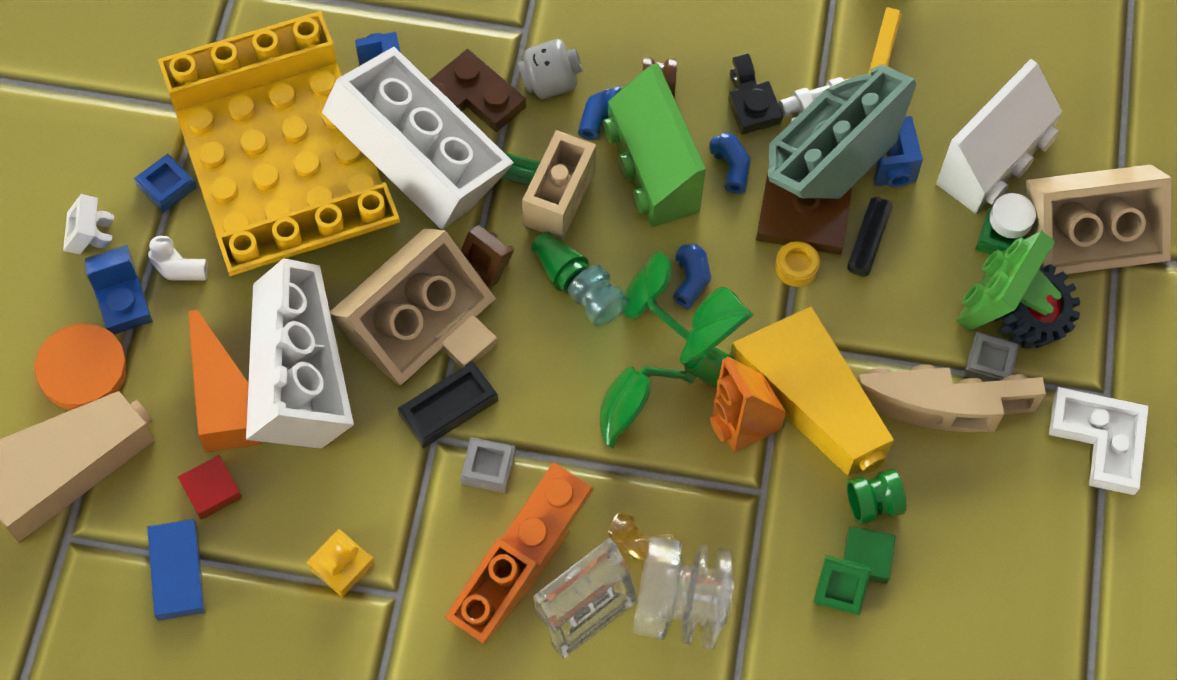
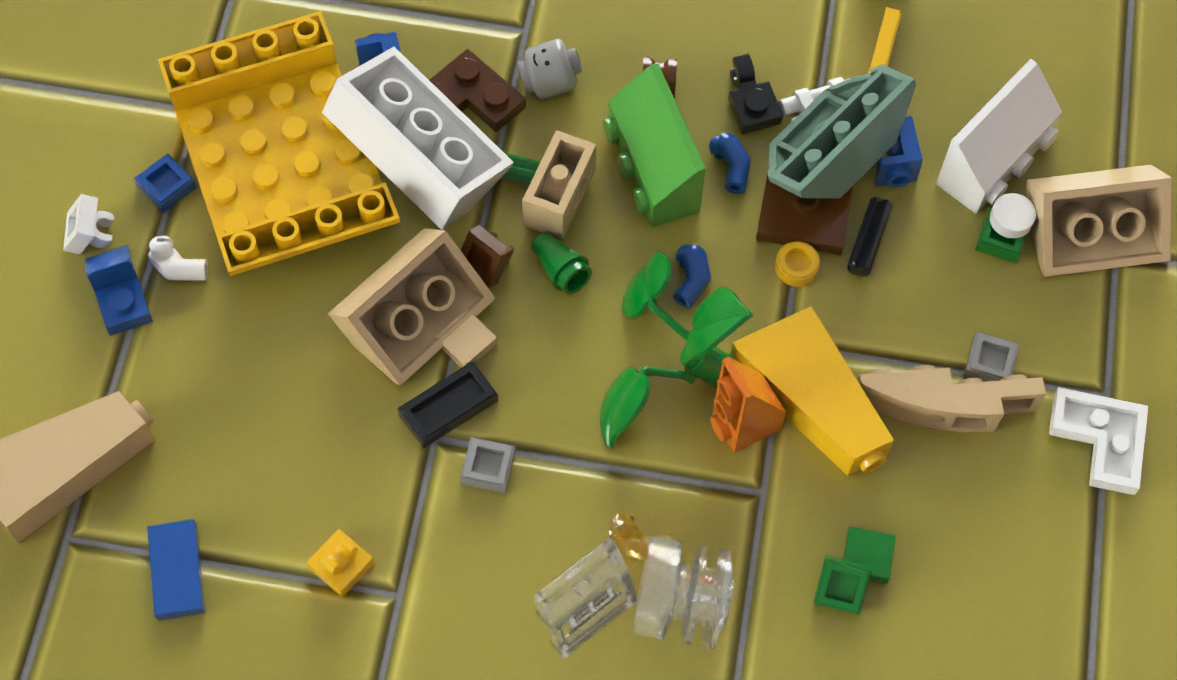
(80, 365): orange tile -> none
(209, 487): red tile -> none
(218, 389): orange slope -> none
(294, 361): white wedge -> none
(520, 555): orange slope -> none
(595, 112): blue arm -> none
(598, 295): clear light blue wheel -> none
(876, 496): green wheel -> none
(1022, 295): bright green plate -> none

